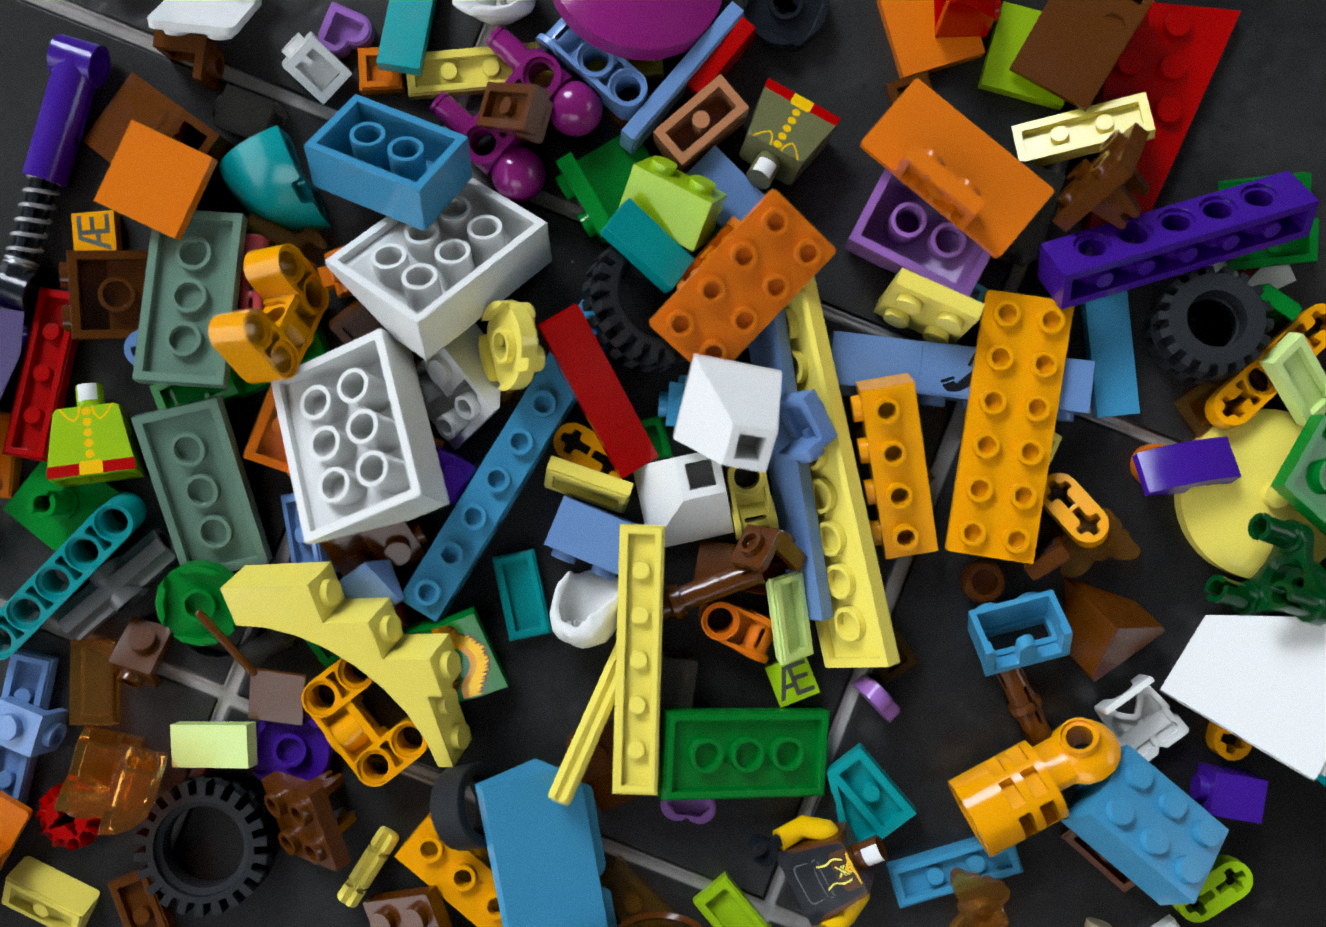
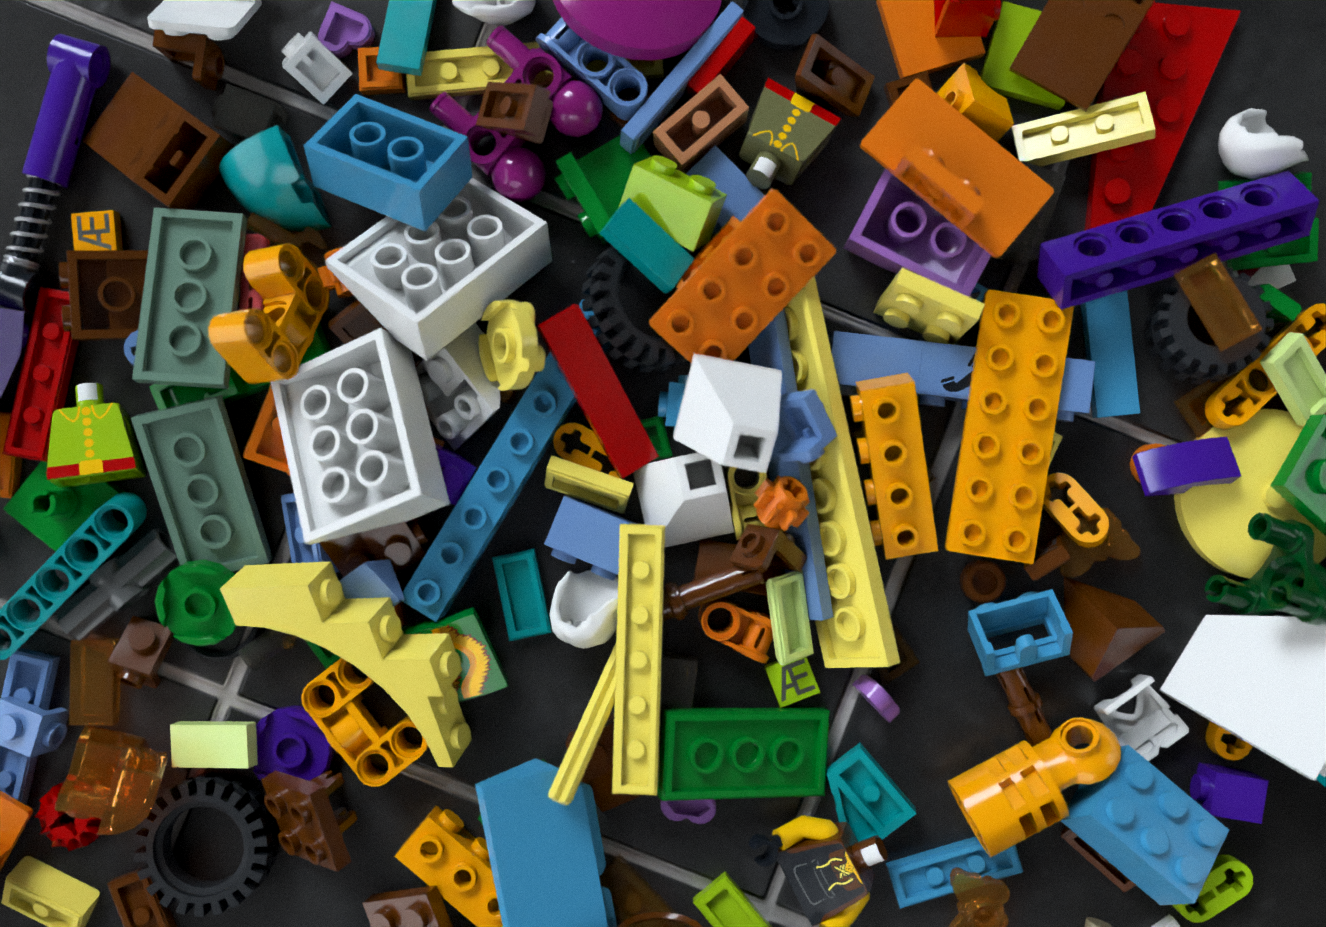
(156, 180): orange tile -> none
(272, 693): reddish brown piece -> none
(368, 867): light yellow axle -> none
(448, 806): black tyre -> none
(782, 503): none -> orange gear
(832, 77): none -> reddish brown slope
(977, 102): none -> light orange brick
(1106, 182): reddish brown plate -> none
(1218, 302): none -> clear orange tile
(1254, 148): none -> white hair

